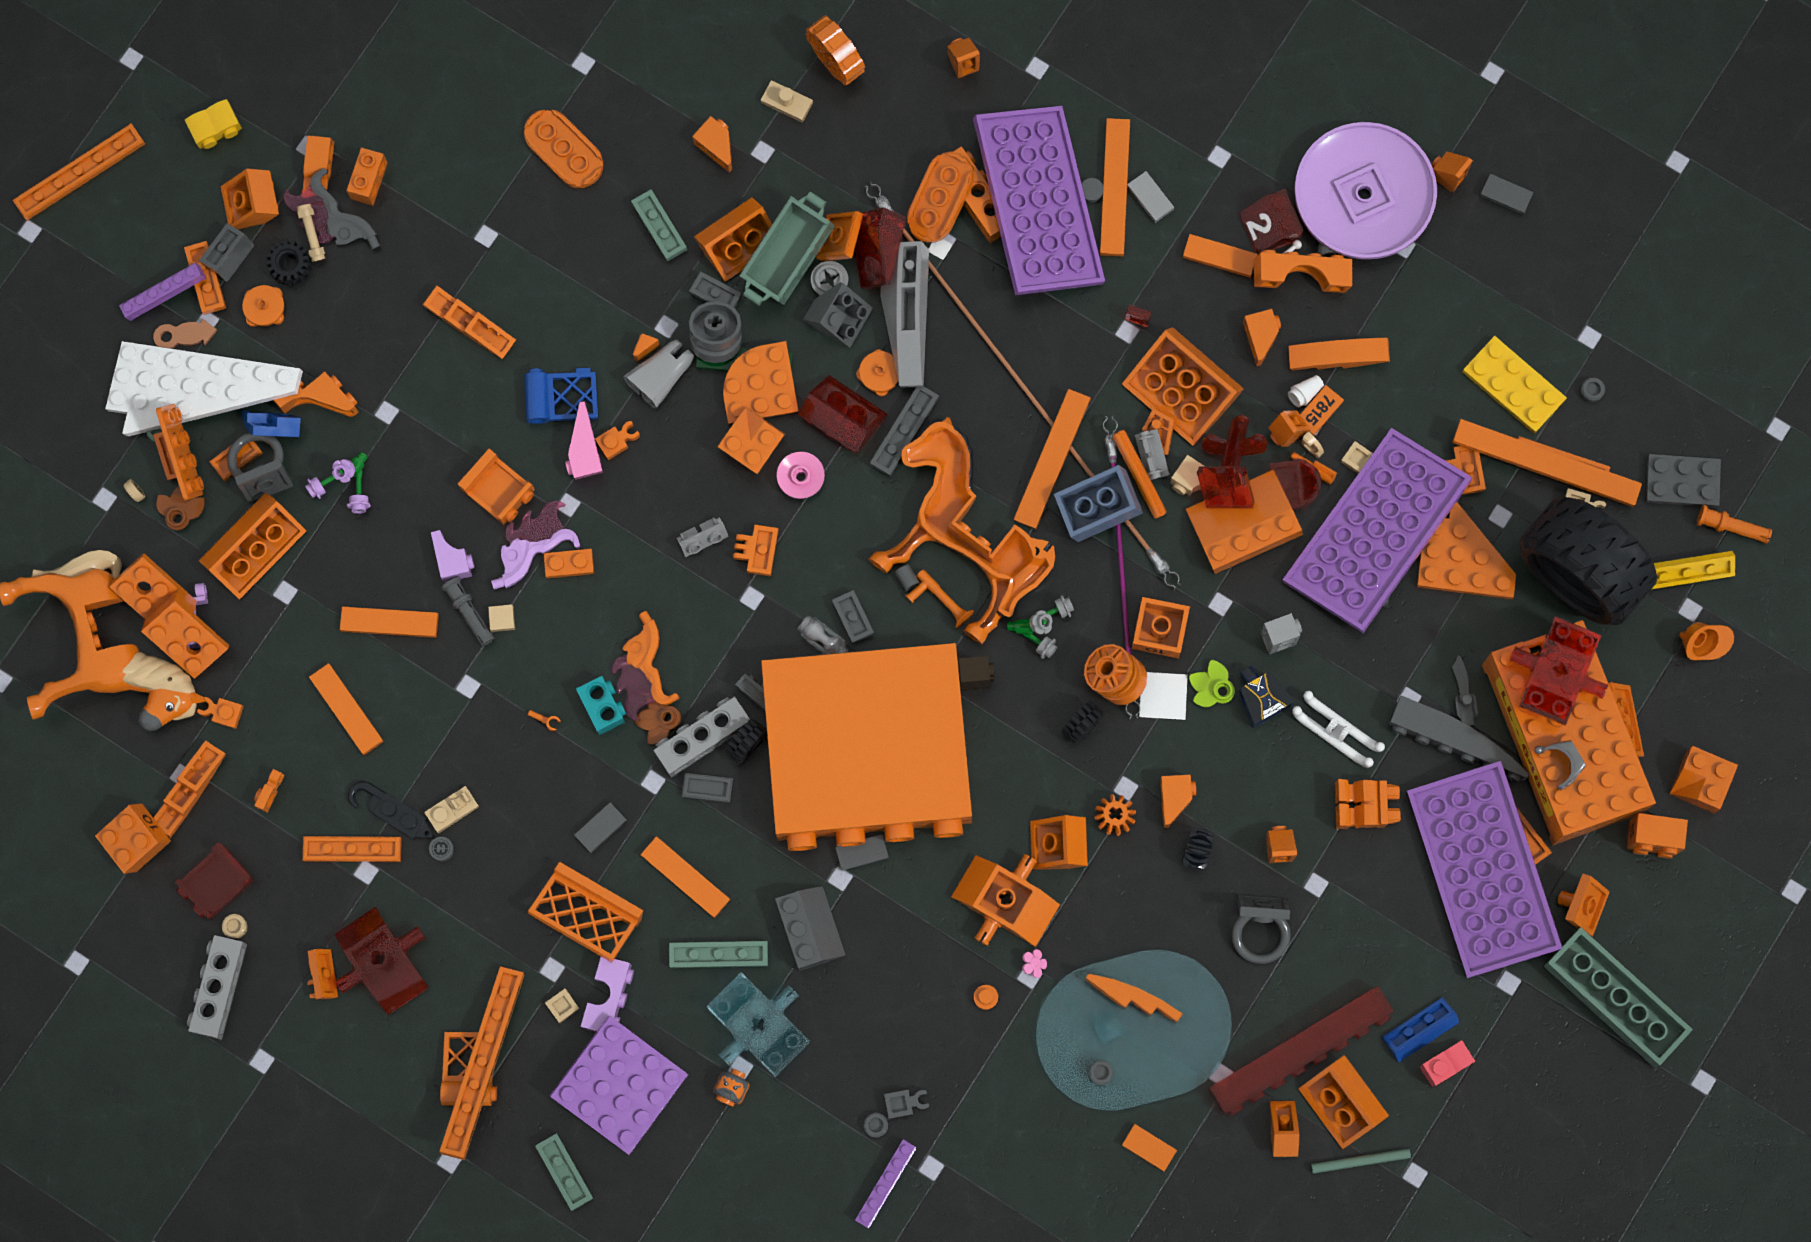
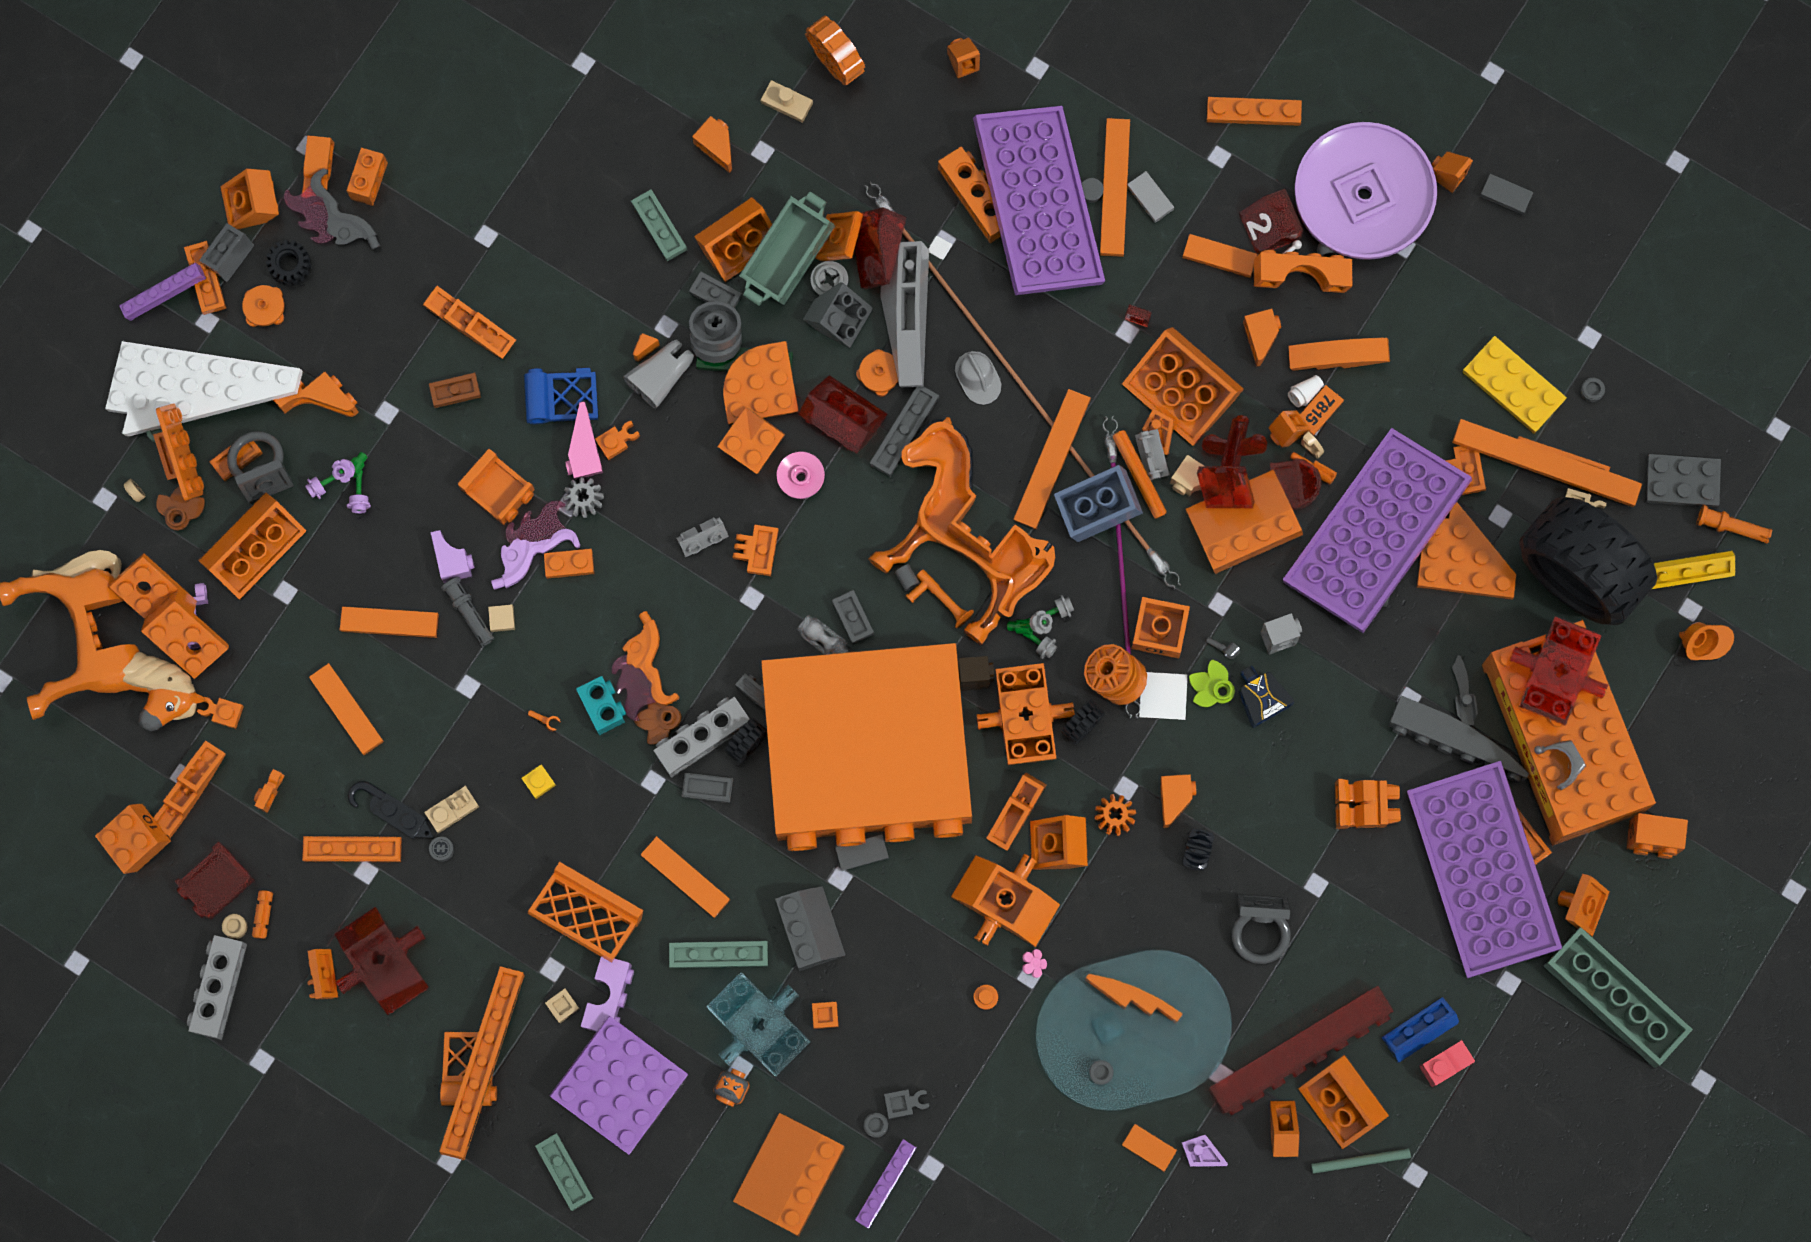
(78, 172): orange tile -> none
(185, 334): nougat brick -> none
(213, 124): yellow brick -> none
(262, 914): none -> orange axle
(271, 424): blue slope -> none
(316, 252): tan bar -> none
(454, 390): none -> dark orange plate
(538, 781): none -> yellow plate
(563, 148): orange tile -> none
(579, 489): none -> light grey gear
(600, 827): dark grey tile -> none
(789, 1174): none -> orange slope
(825, 1015): none -> orange plate
(940, 197): orange tile -> none
(978, 377): none -> light grey piece
(1016, 811): none -> orange slope
(1021, 691): none -> orange slope
(1202, 1153): none -> lavender piece
(1230, 651): none -> dark grey hand
(1254, 111): none -> orange plate
(1280, 845): orange slope -> none
(1337, 731): white piece -> none
(1356, 457): tan tile -> none
(1624, 701): orange wing -> none
(1703, 779): orange slope -> none

